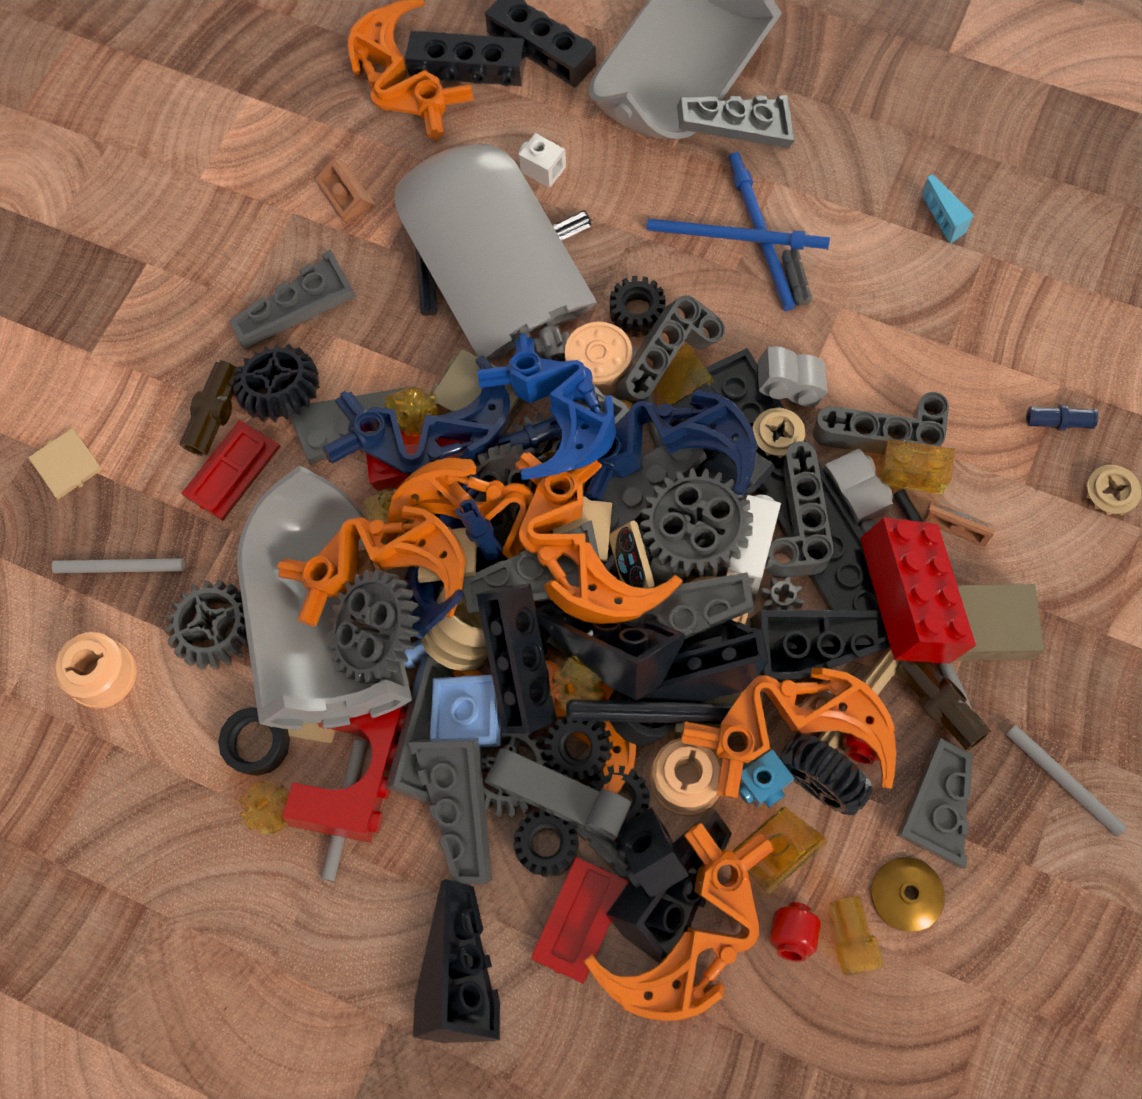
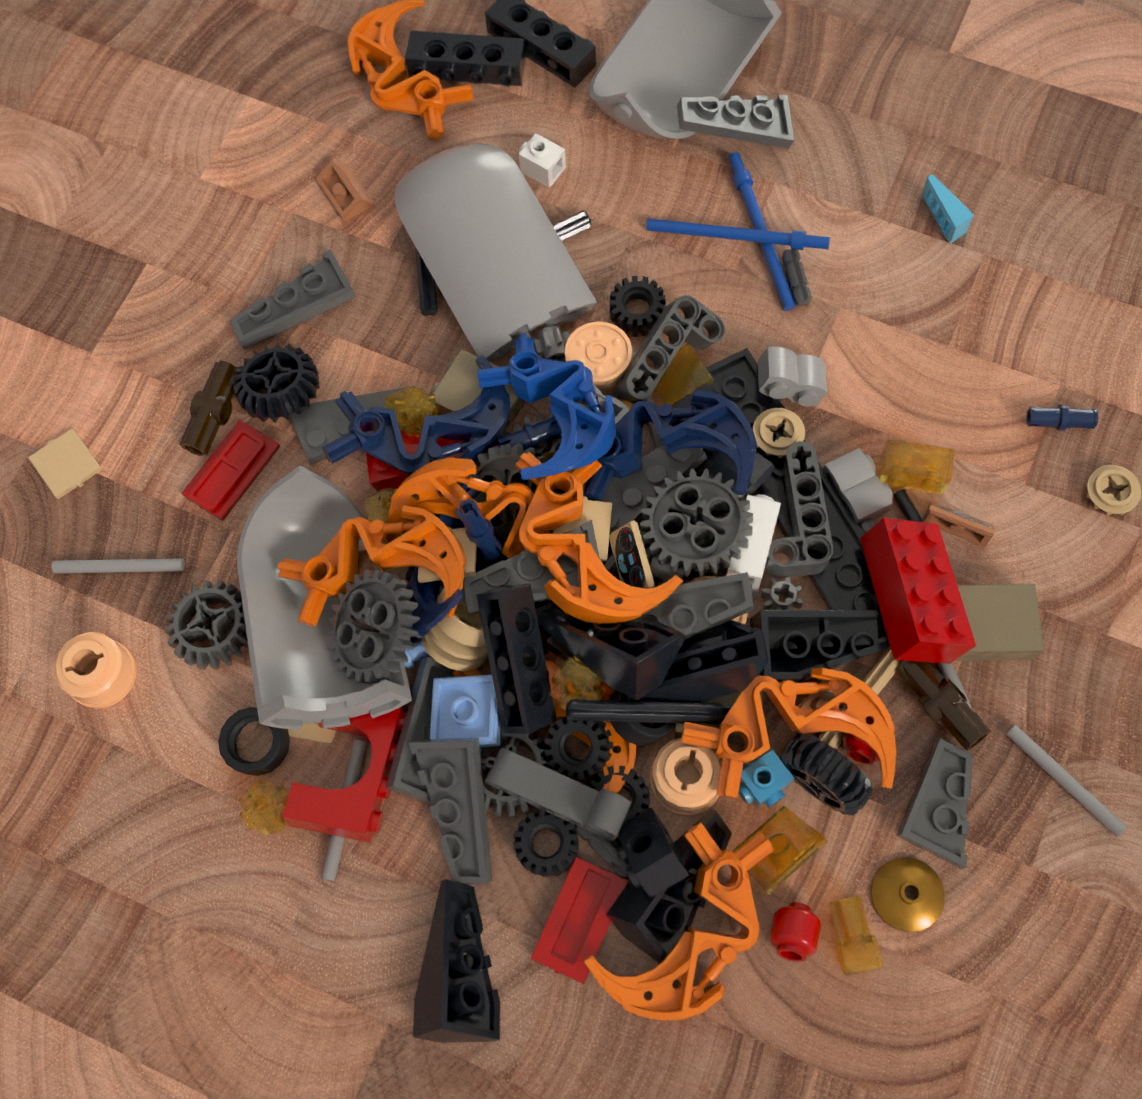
(879, 425): dark grey beam -> none

